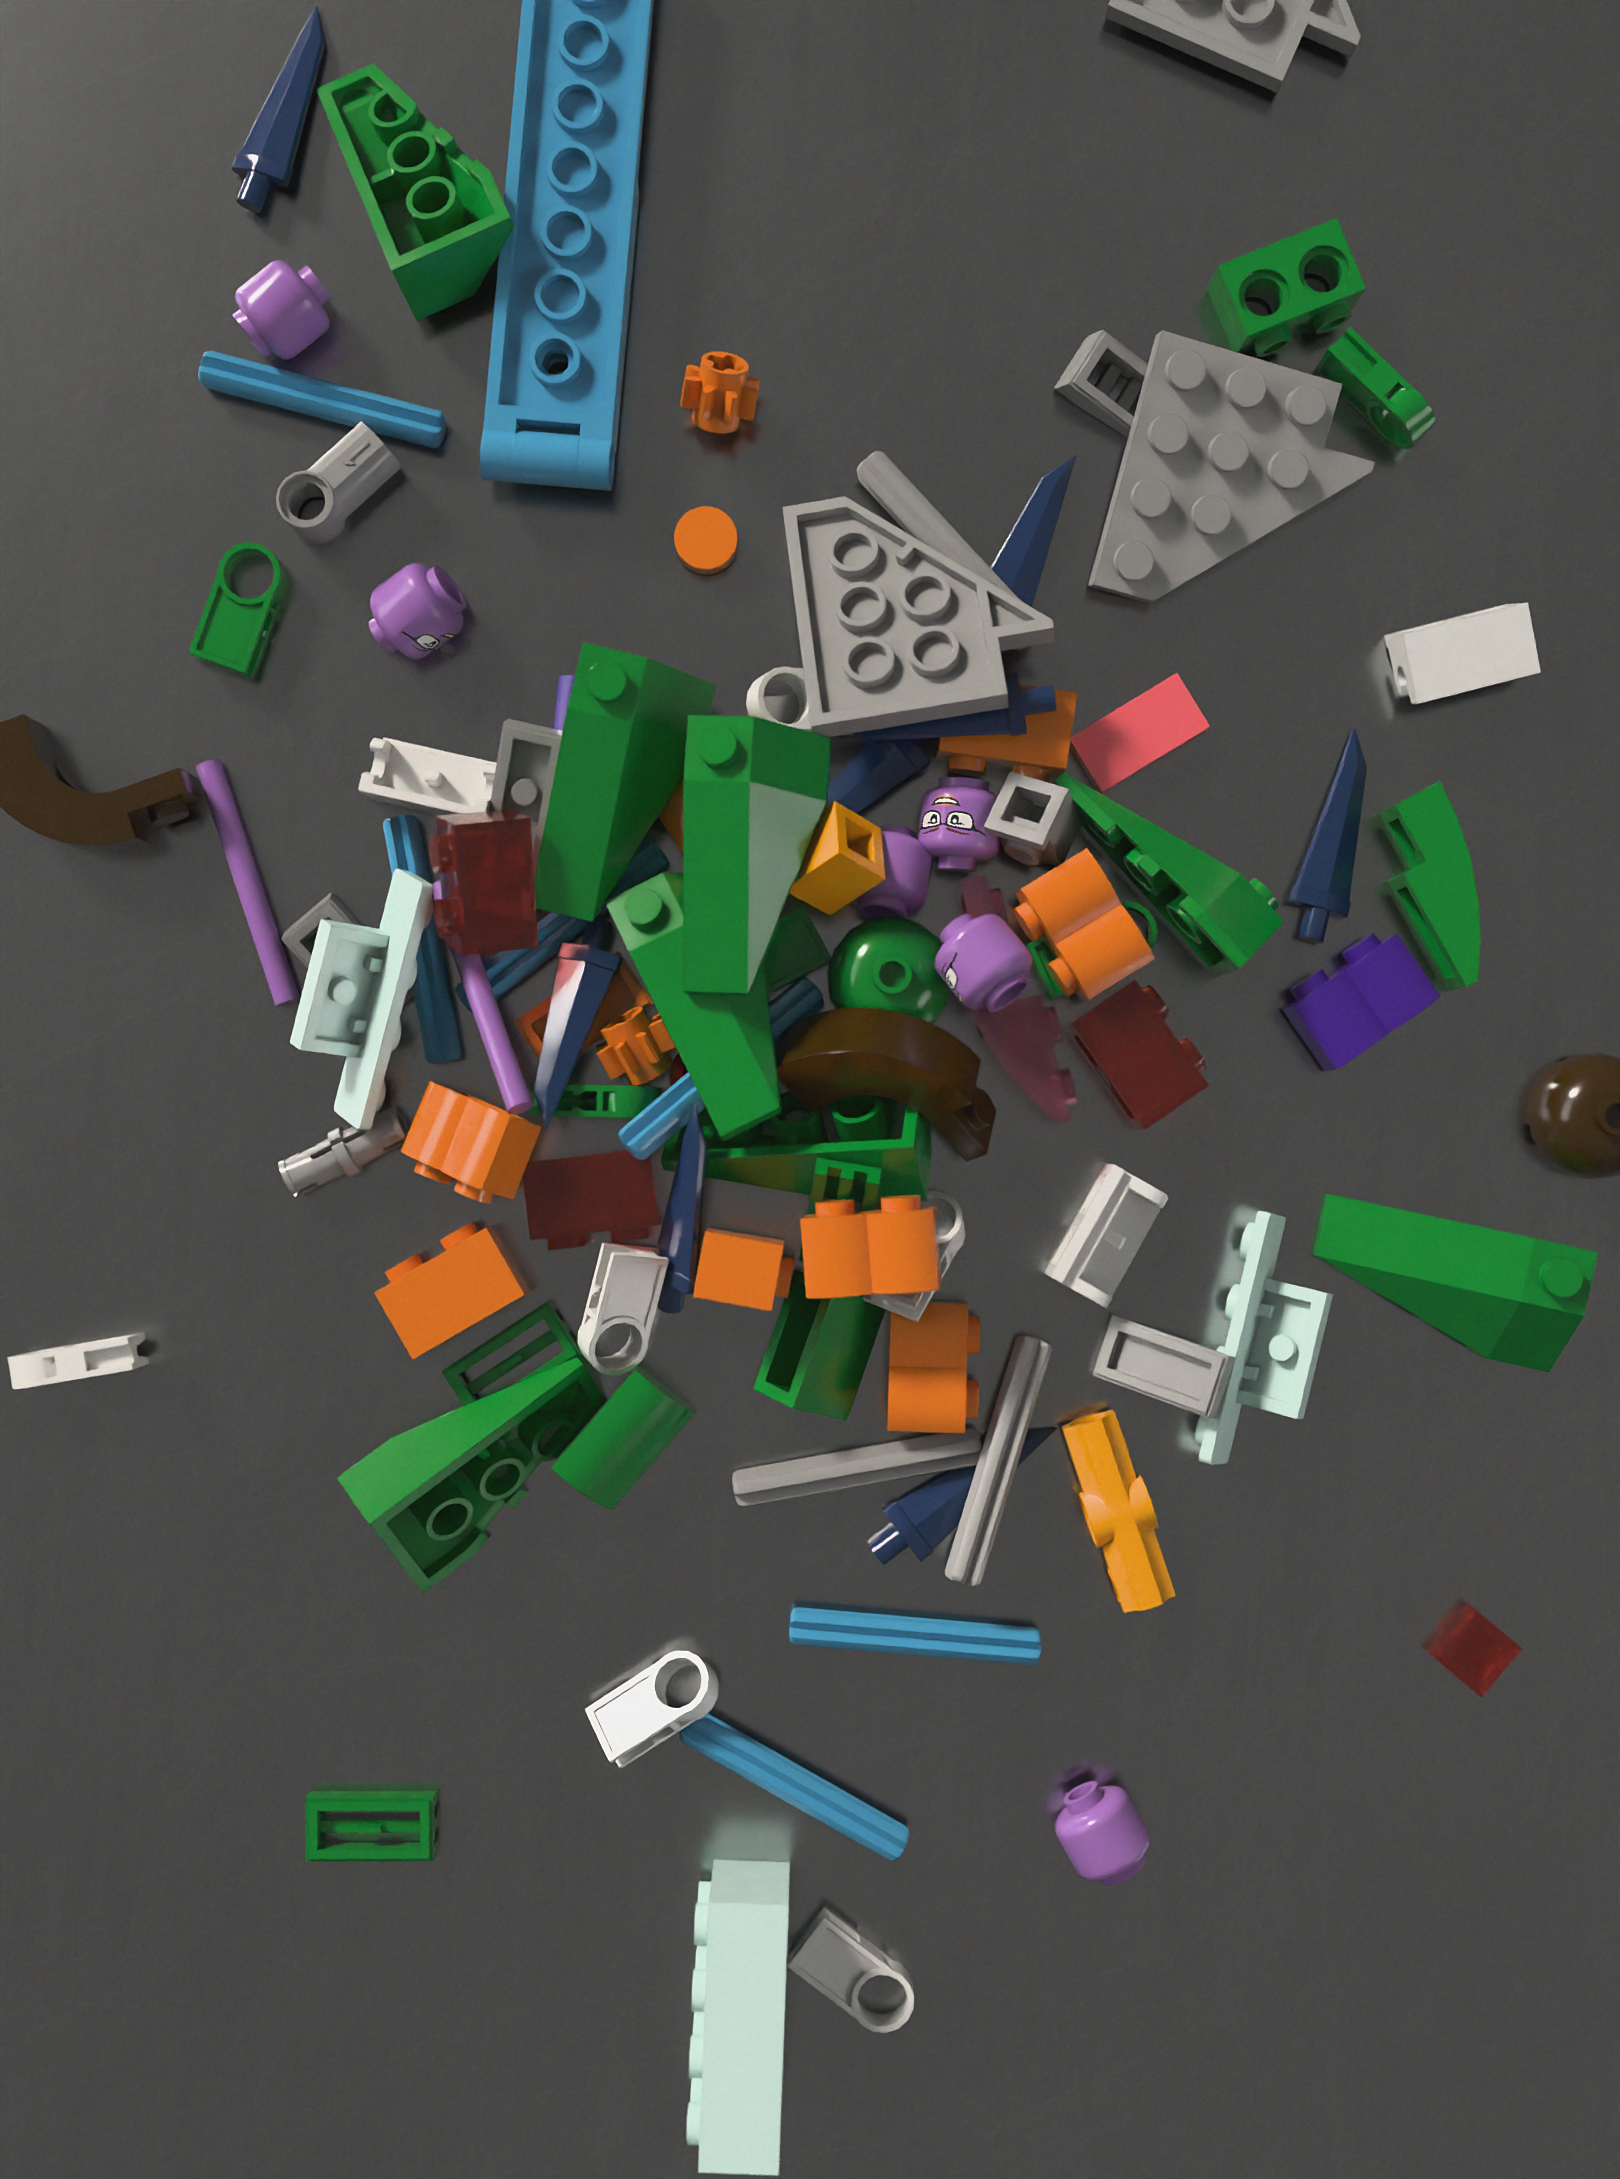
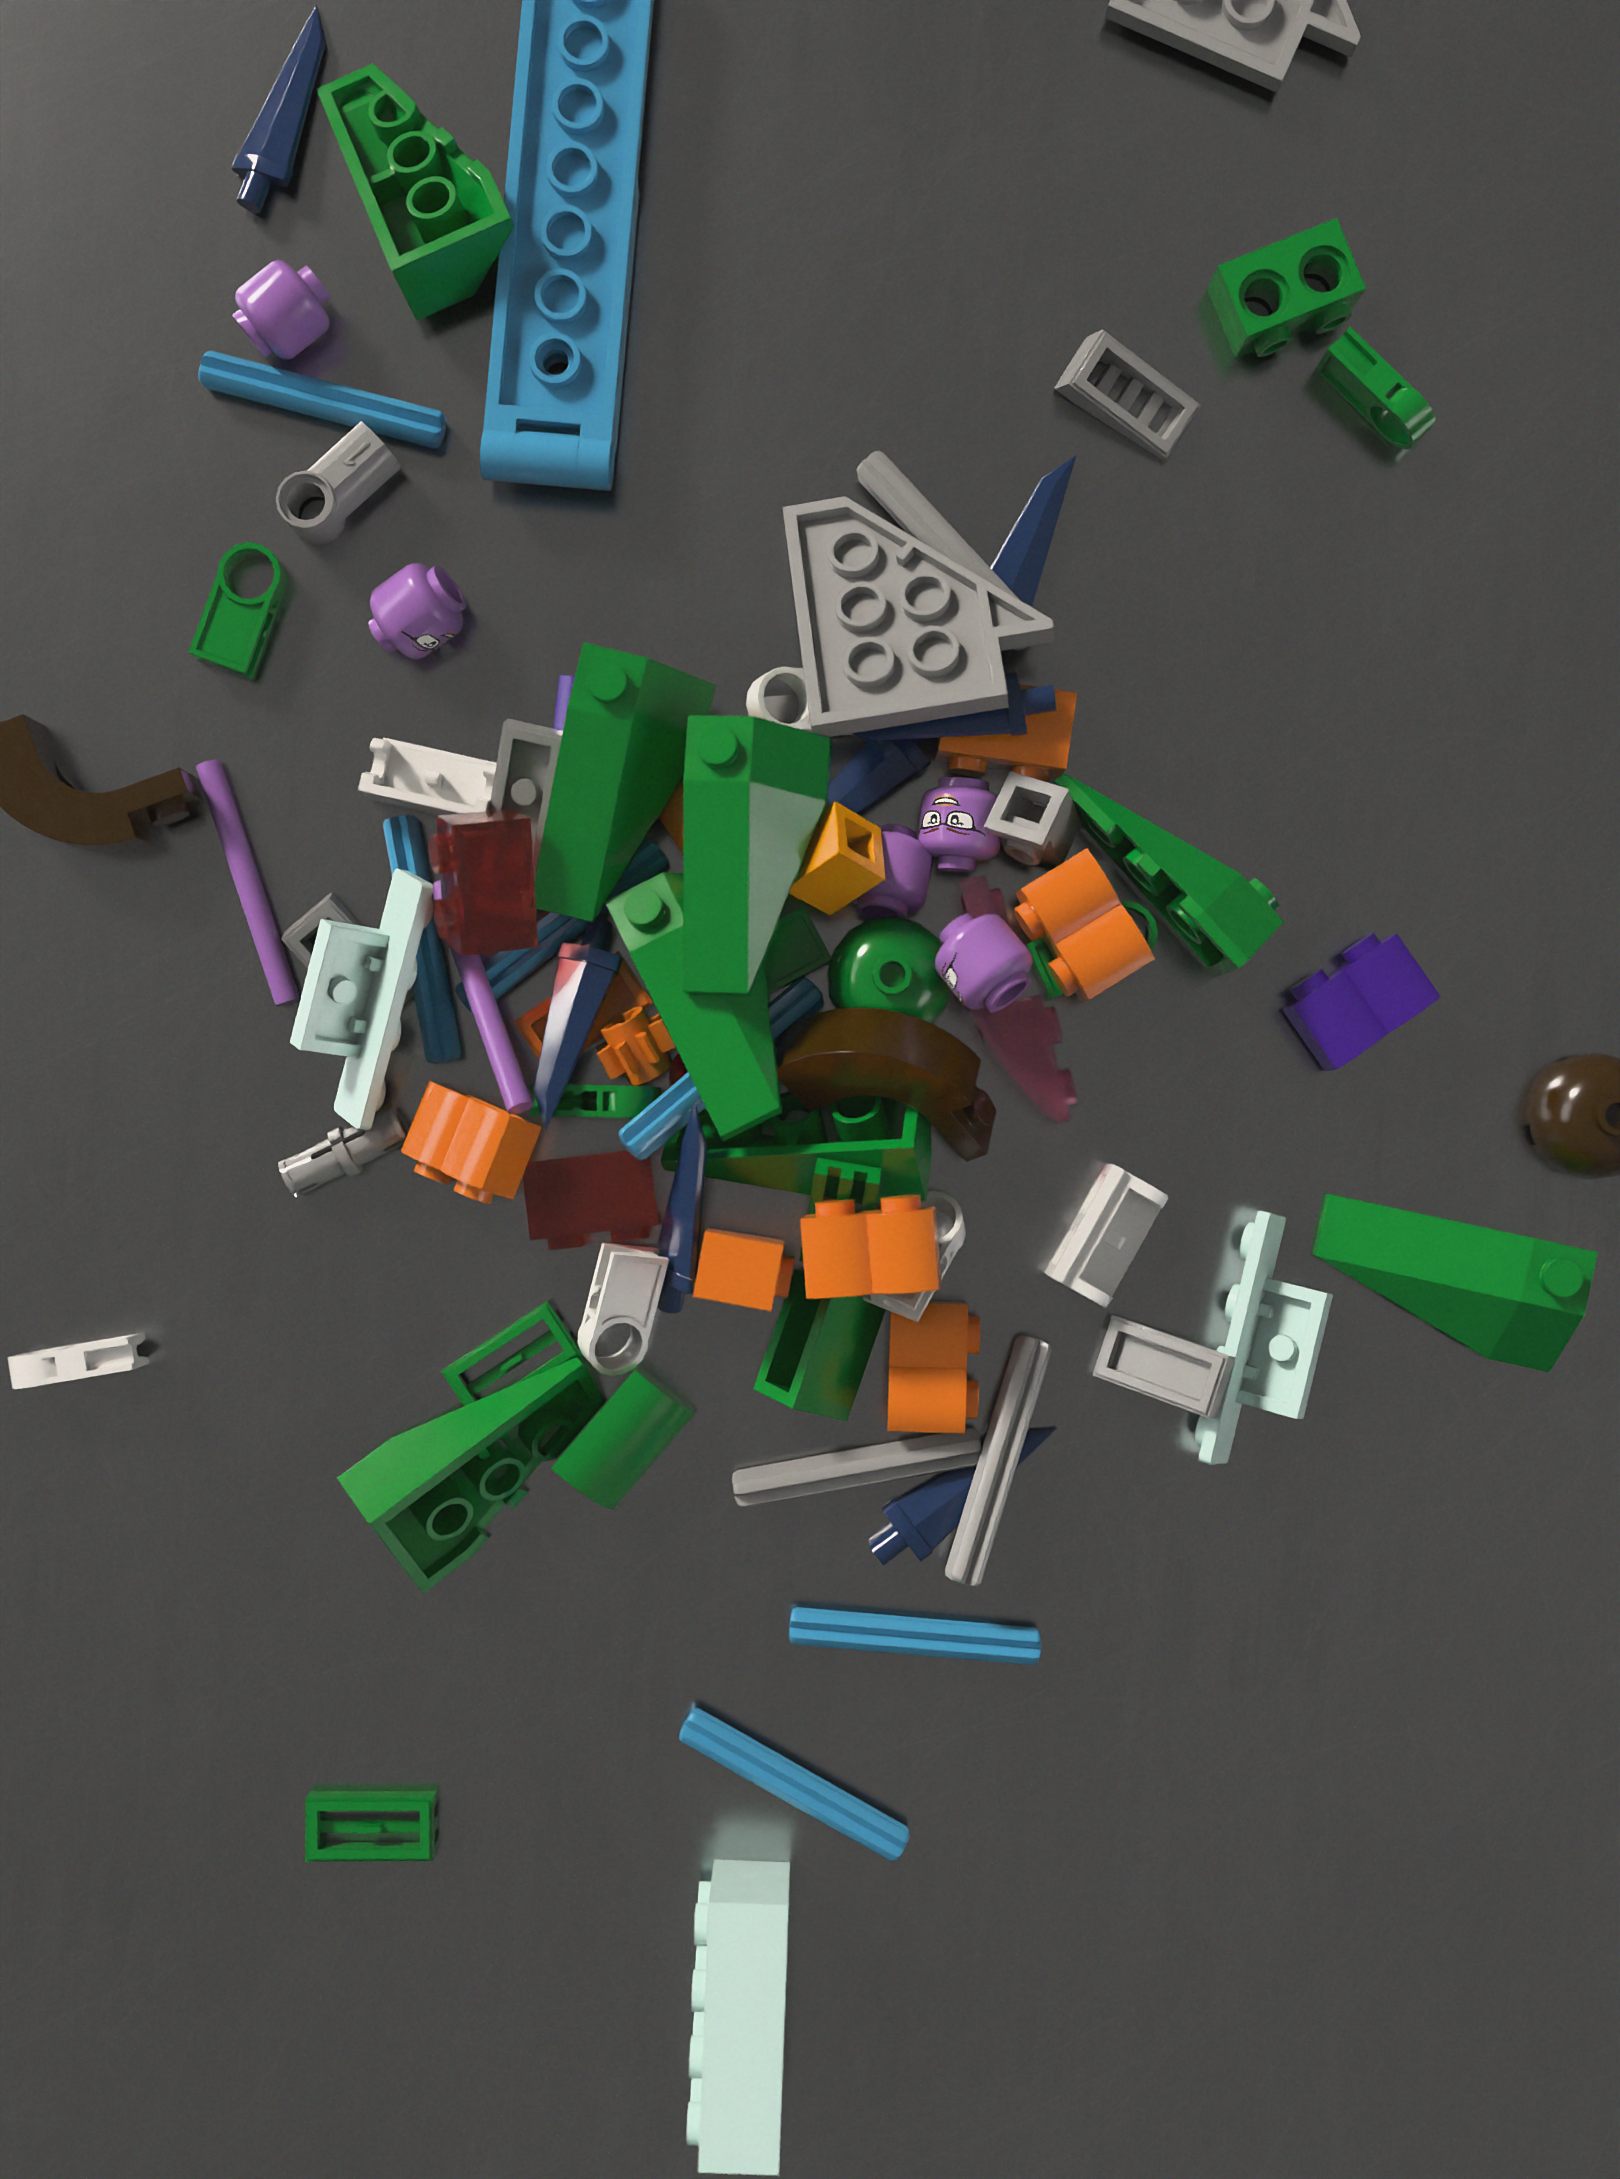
(451, 1290): orange brick -> none
(638, 1714): white piece -> none
(706, 540): orange tile -> none
(720, 392): orange gear -> none
(840, 1962): white piece -> none
(1102, 1833): medium lavender head -> none
(1118, 1511): light orange piece -> none
(1138, 733): coral tile -> none
(1139, 1054): clear red brick -> none
(1214, 463): light grey wing -> none
(1329, 862): dark blue bar -> none
(1439, 885): green slope -> none
(1463, 653): white hinge -> none
(1474, 1650): clear red tile -> none

